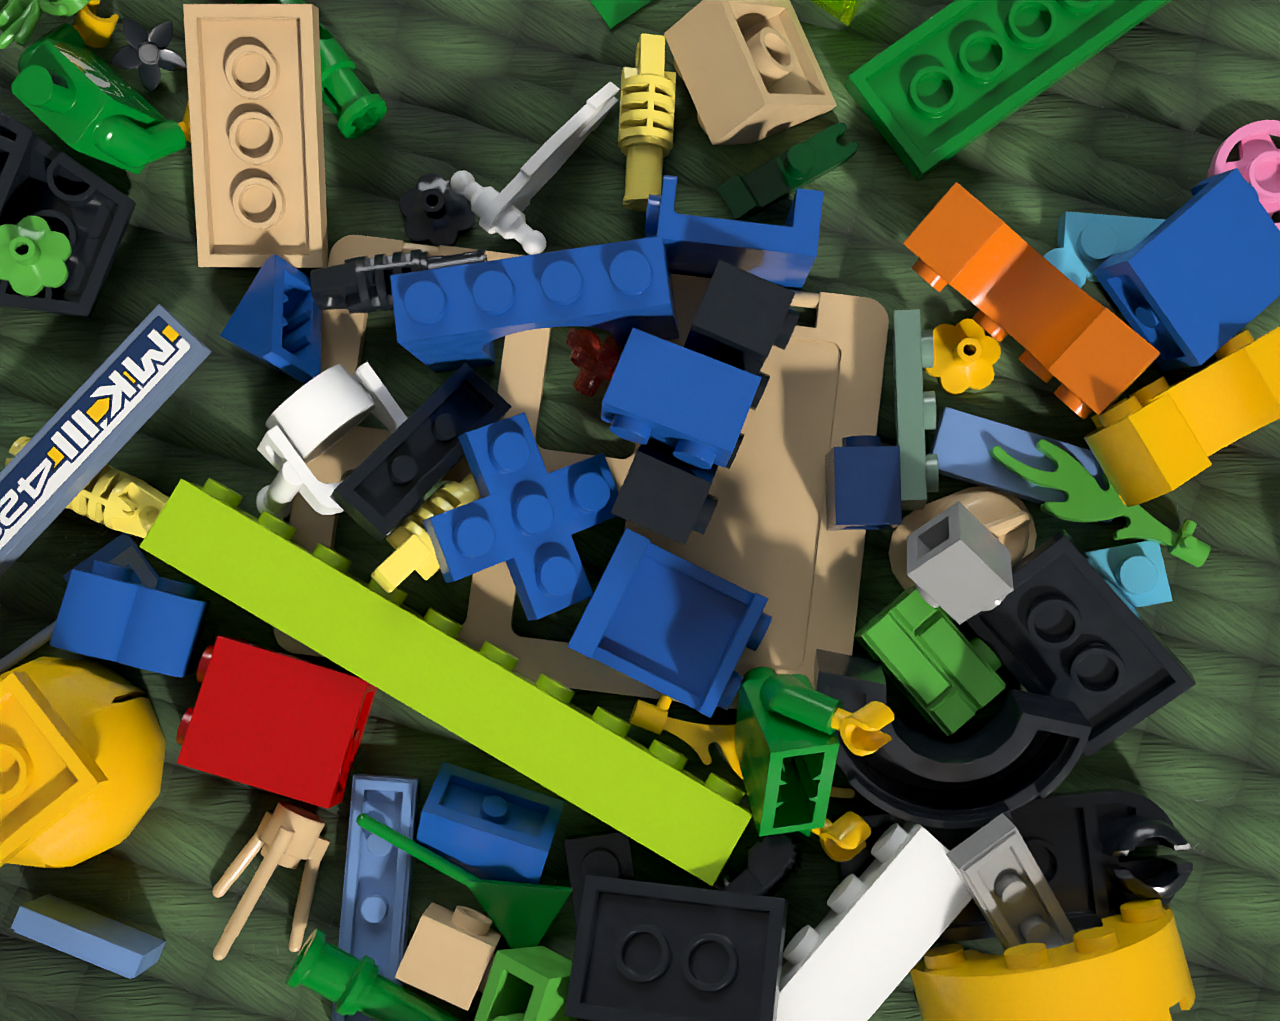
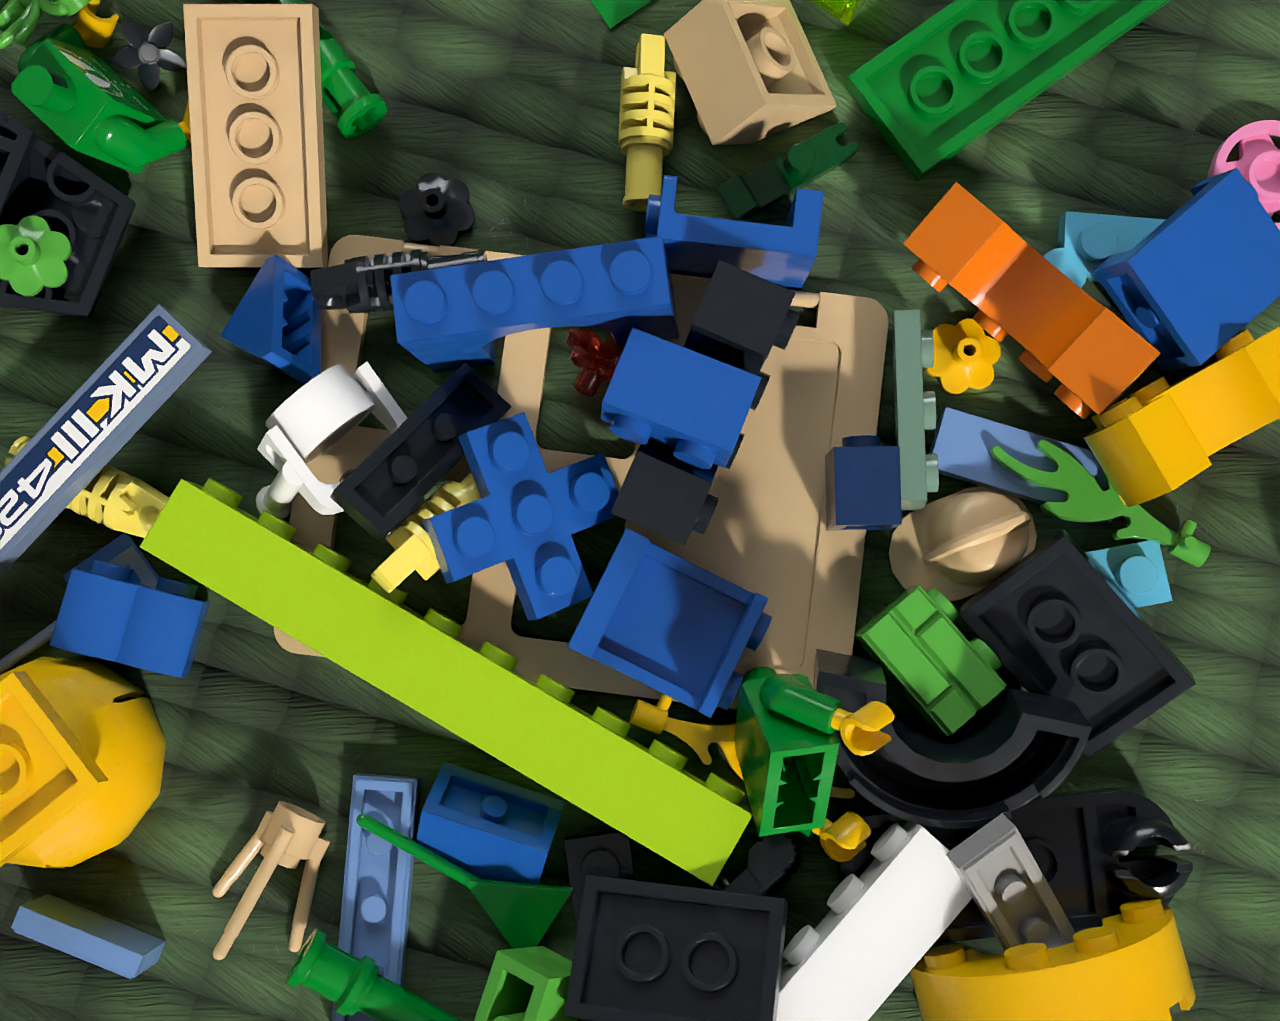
(275, 721): red panel -> none
(450, 954): tan brick -> none
(504, 210): white piece -> none
(959, 564): light grey brick -> none

